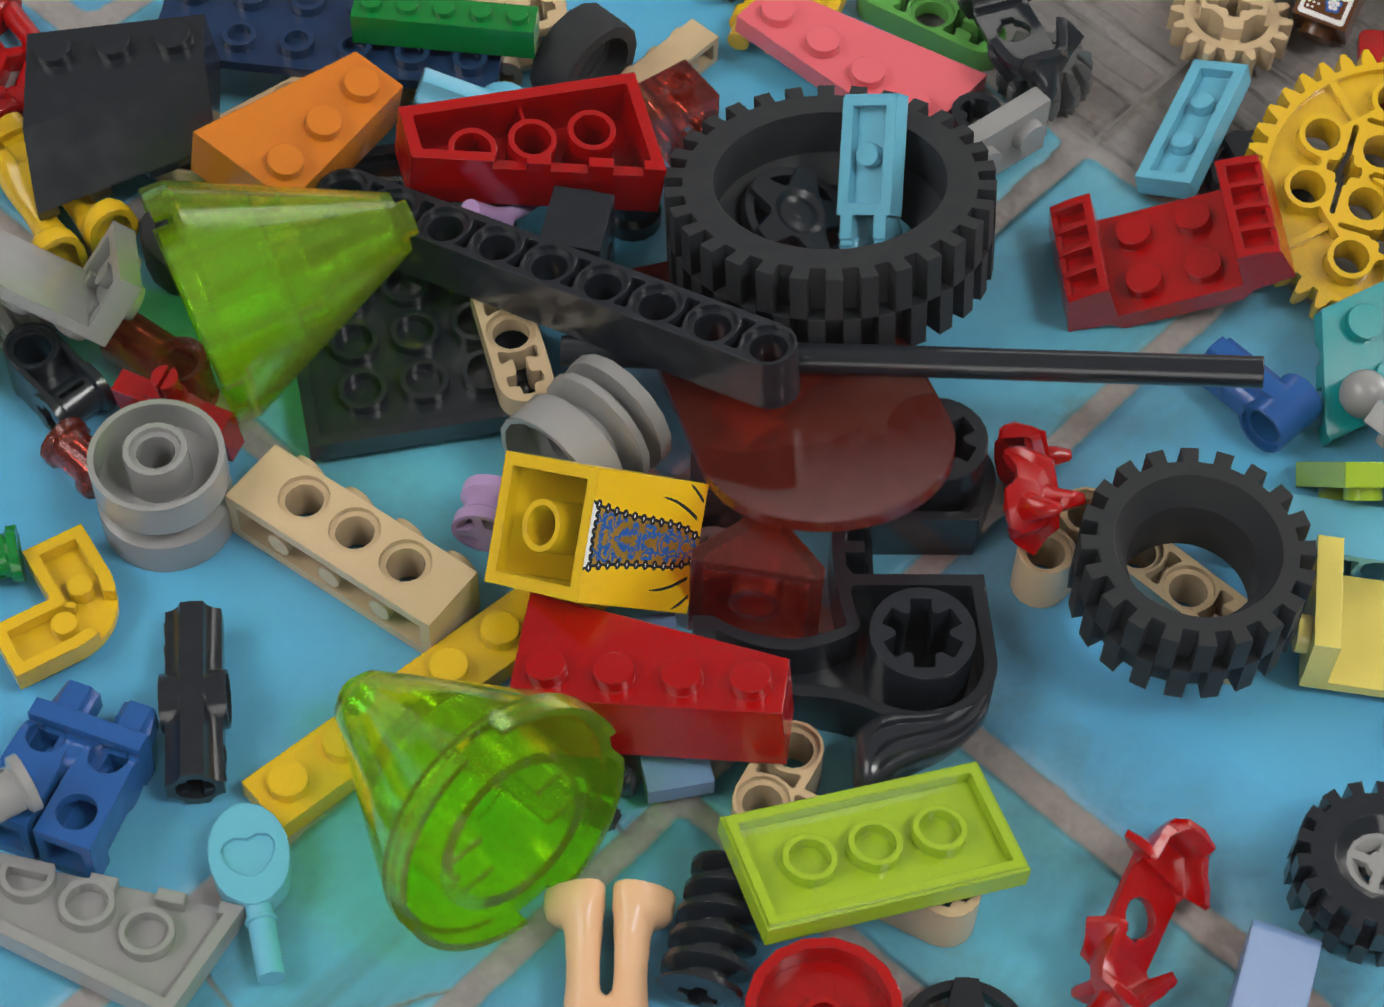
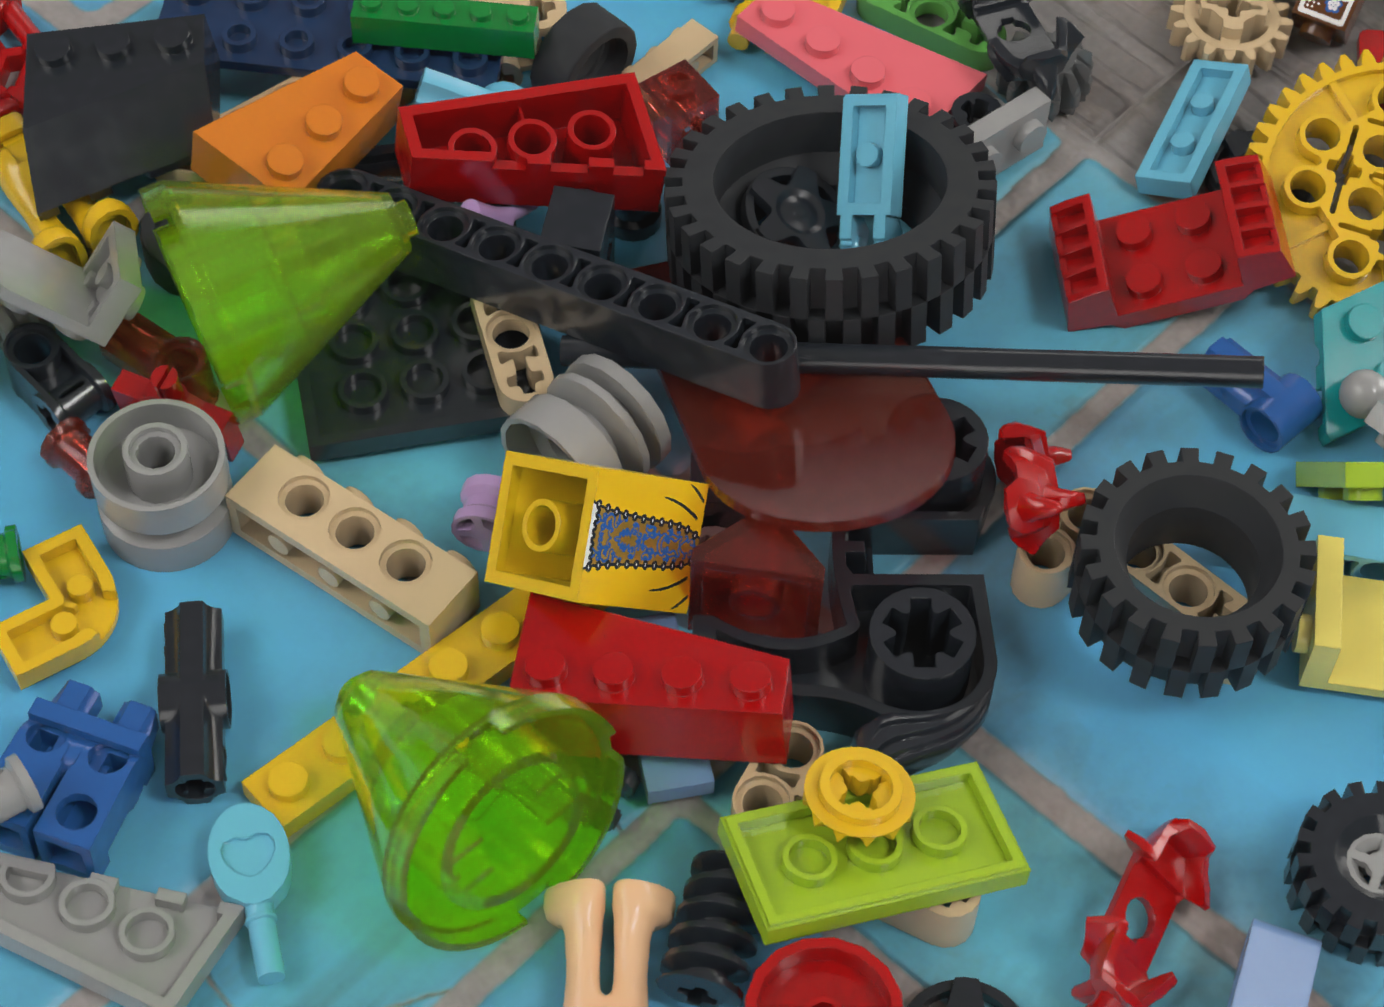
(860, 772): none -> yellow gear

